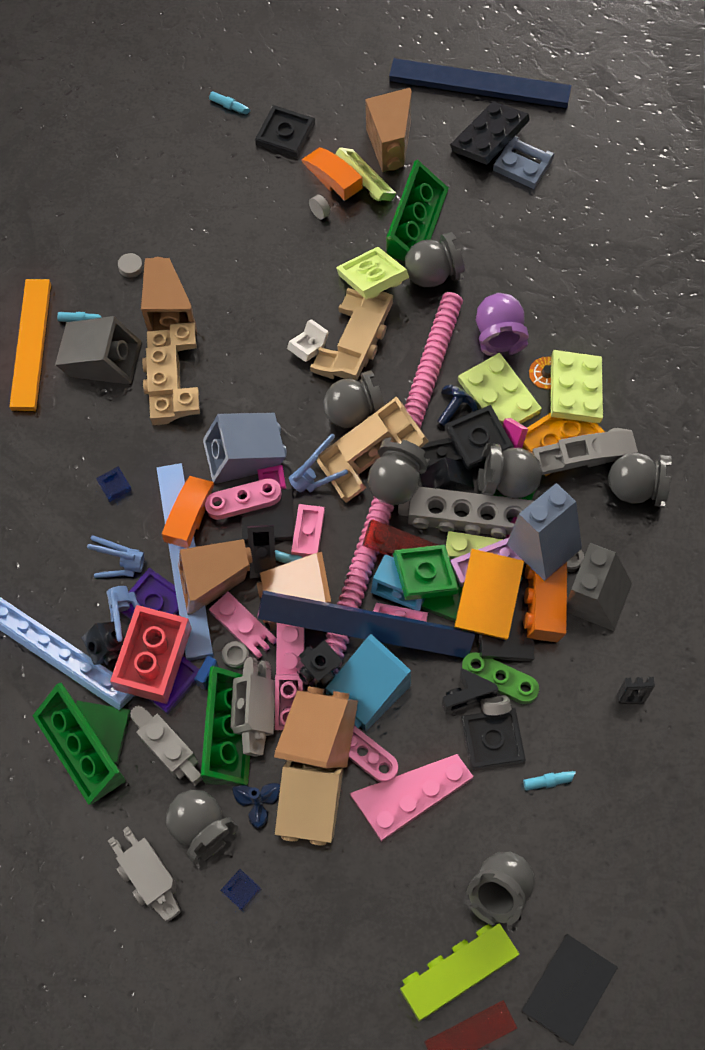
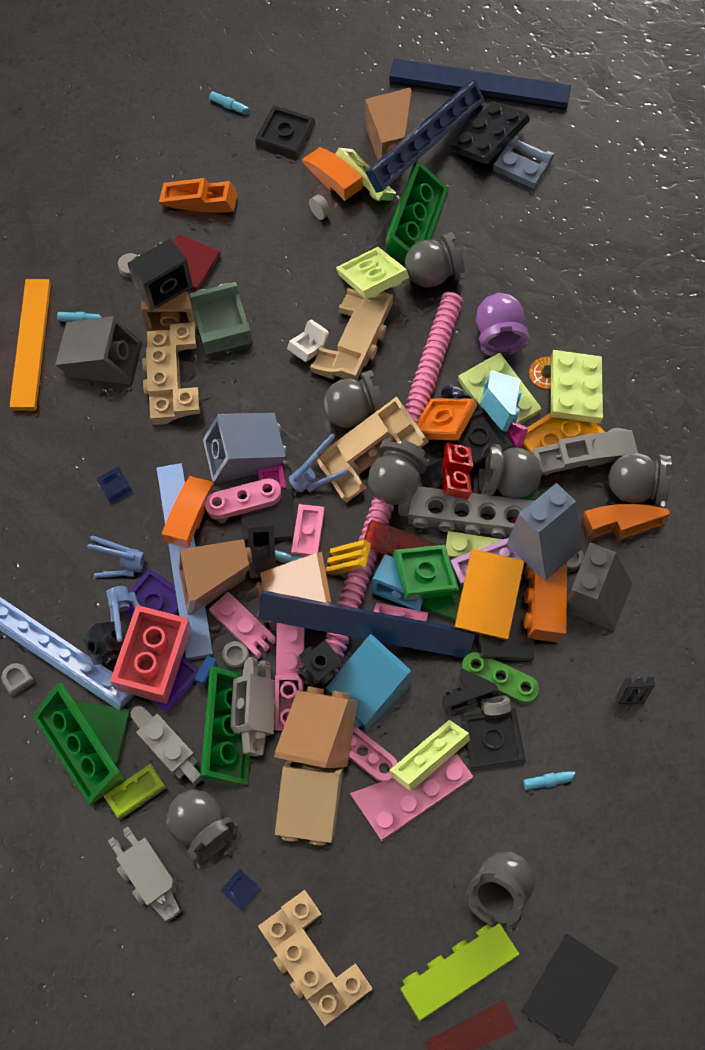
(16, 678): none -> light grey tile
(134, 791): none -> lime plate
(160, 274): none -> black brick
(199, 196): none -> orange slope
(199, 257): none -> dark red tile
(220, 318): none -> sand green panel
(247, 796): dark blue plant -> none
(311, 975): none -> tan bracket
(348, 553): none -> yellow tile
(424, 136): none -> dark blue tile
(429, 755): none -> yellowish green plate
(446, 418): none -> orange tile
(456, 470): none -> red slope
(500, 398): none -> slope
(623, 519): none -> orange slope

